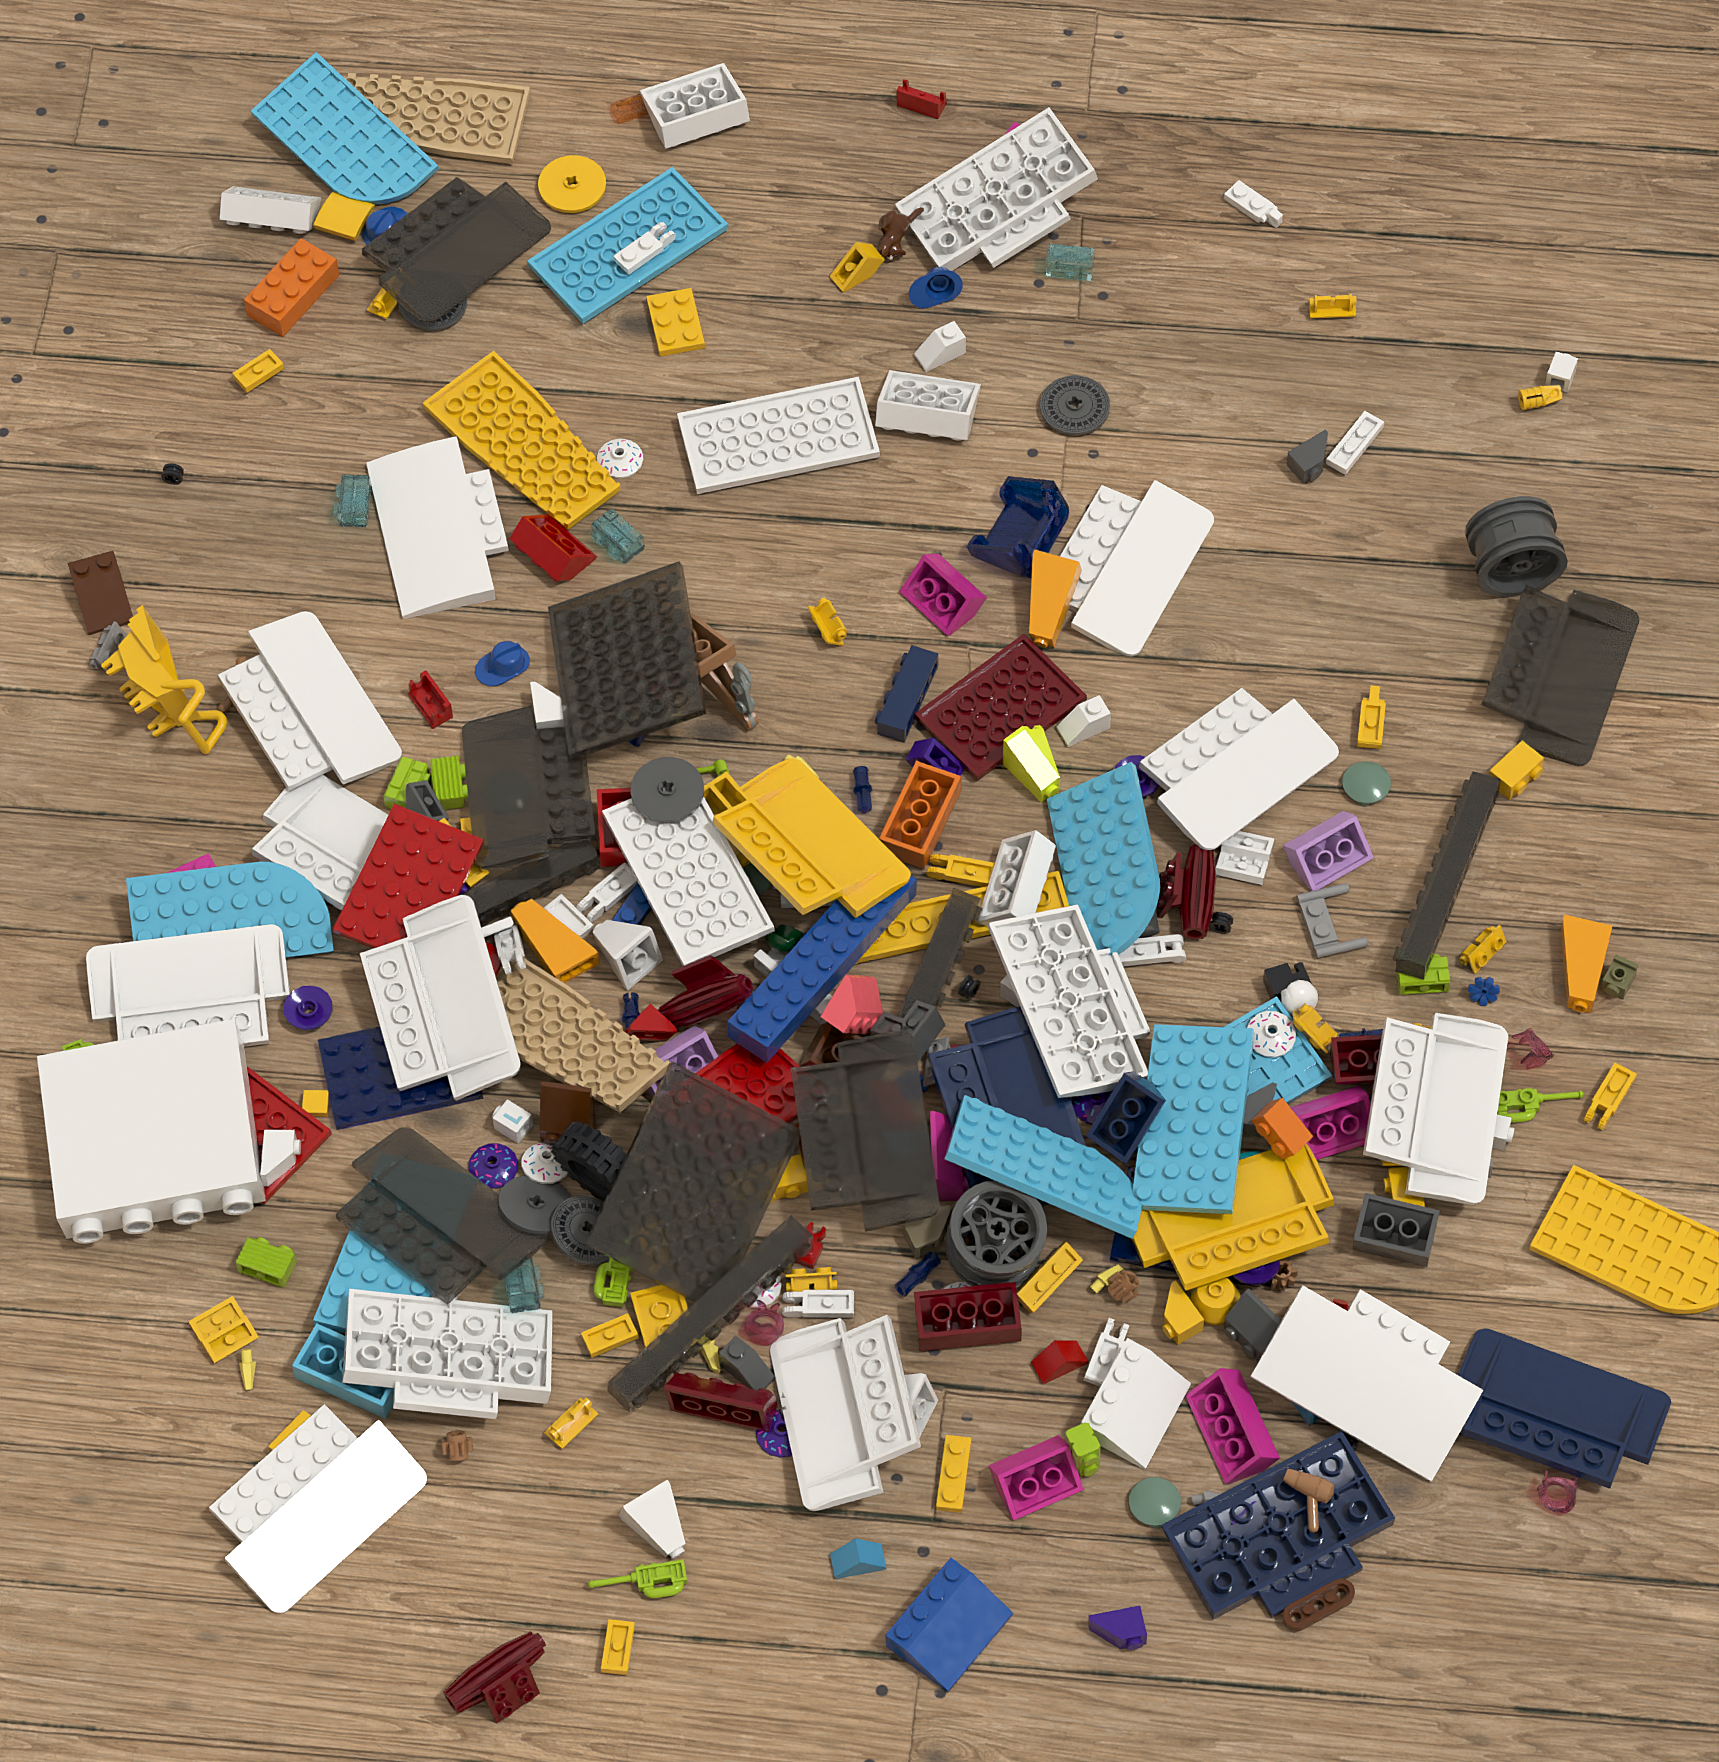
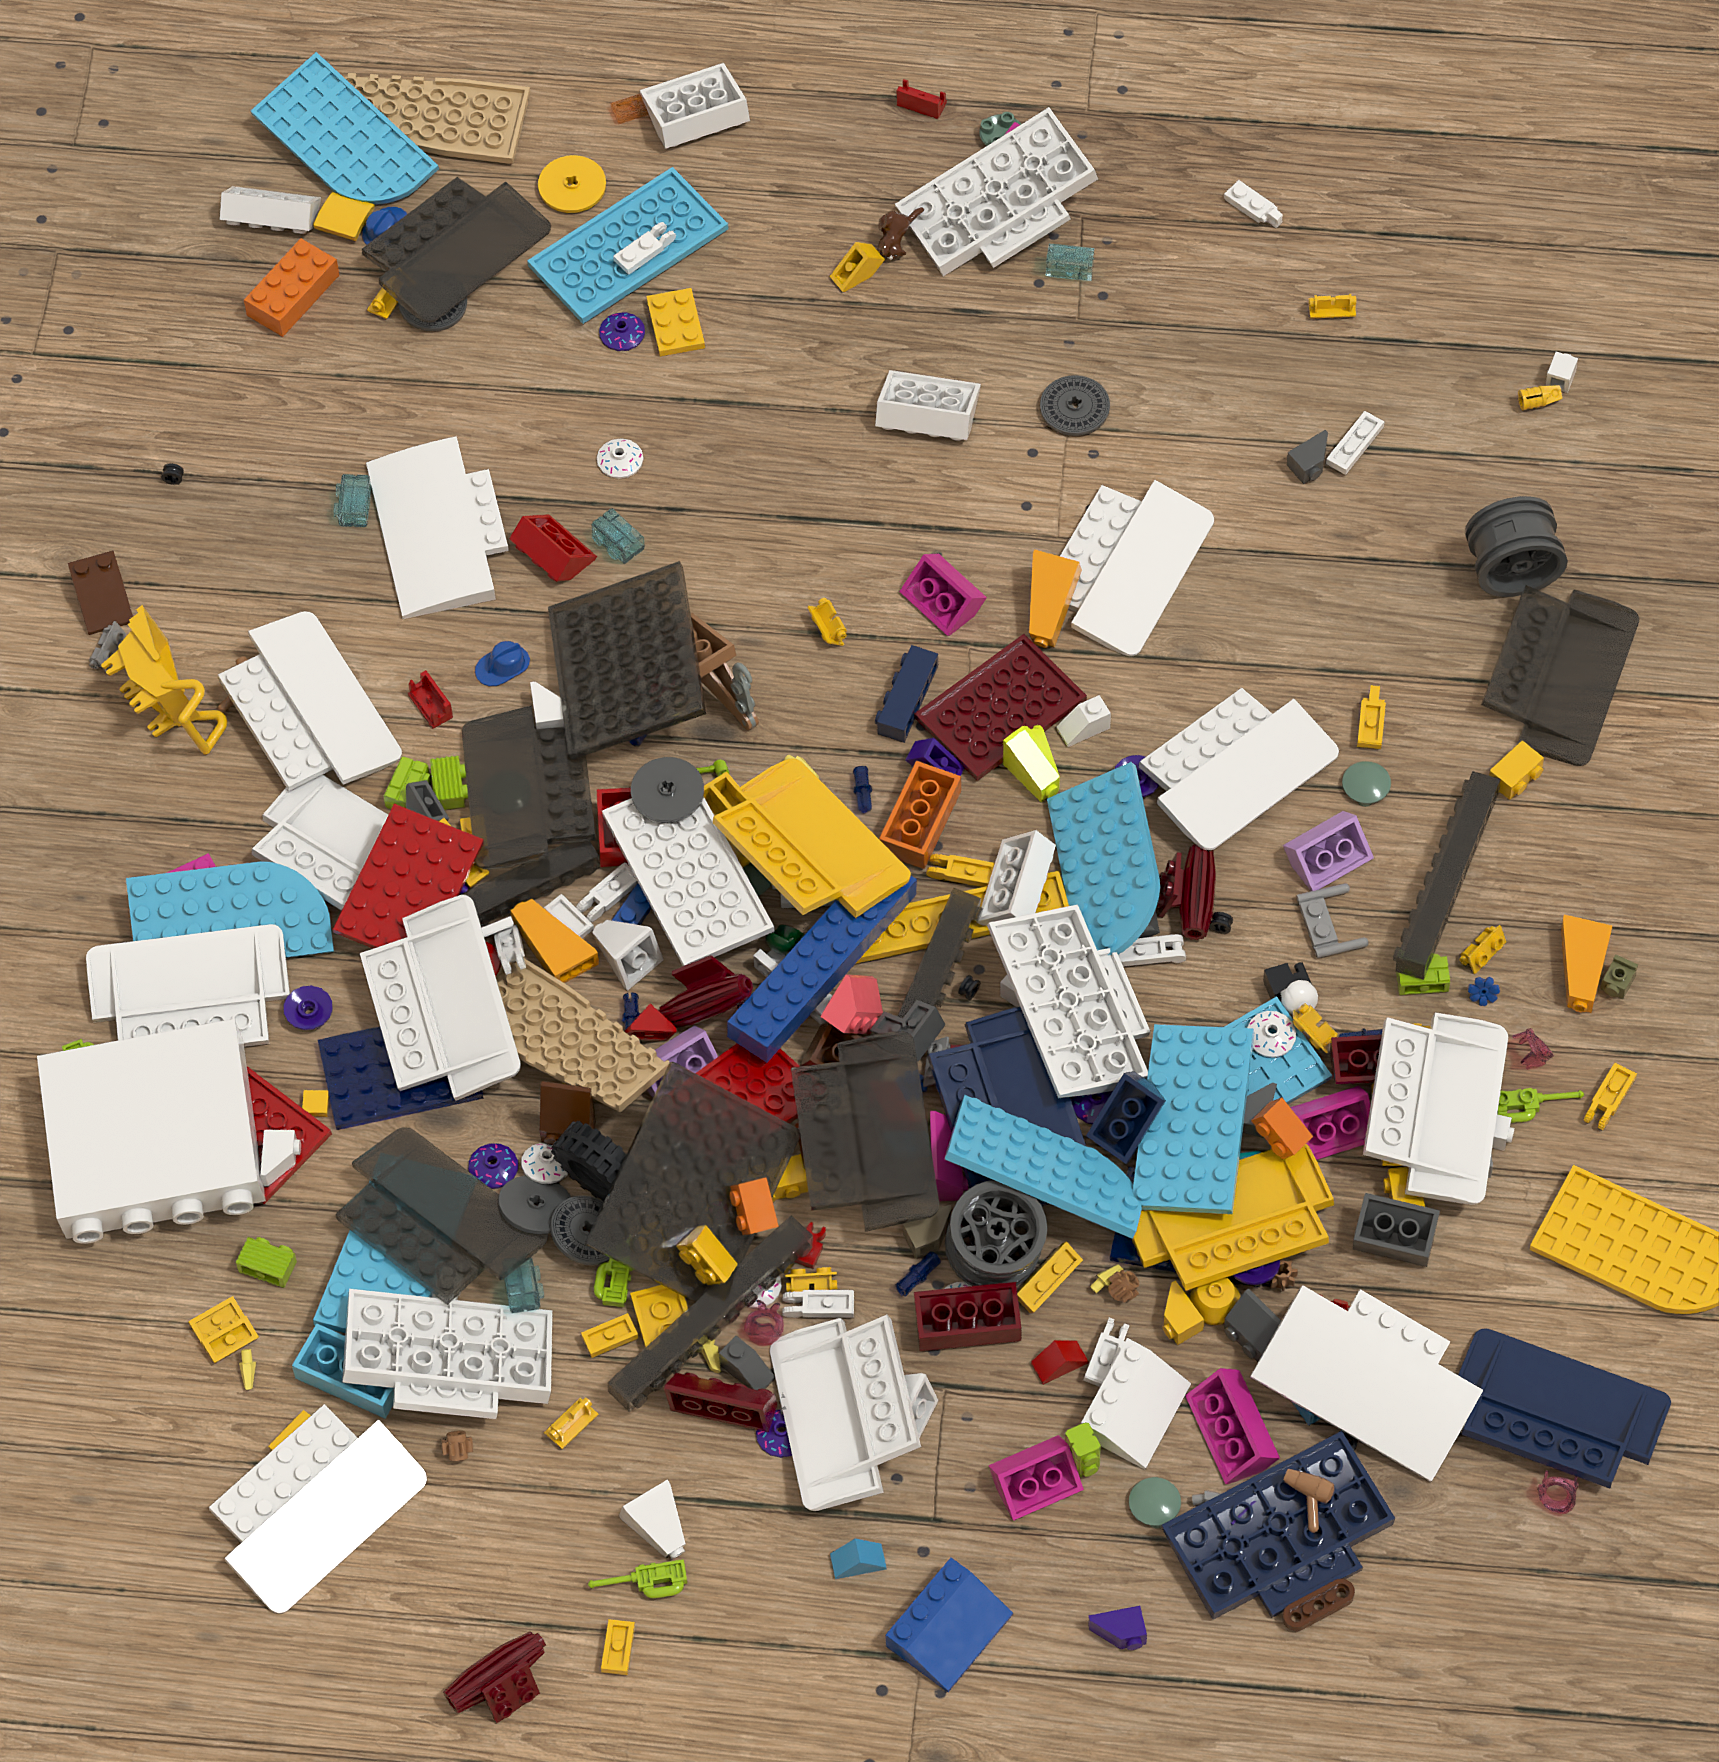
(258, 370): yellow plate -> none
(512, 1121): white brick -> none
(522, 440): yellow wing -> none
(622, 338): none -> dark purple dish
(707, 1256): none -> yellow slope
(753, 1206): none -> orange brick
(778, 435): white plate -> none
(935, 287): blue piece -> none
(941, 347): white slope -> none
(953, 1474): yellow plate -> none
(996, 127): none -> sand green dish
(1029, 521): clear blue windscreen -> none
(1245, 857): white slope -> none

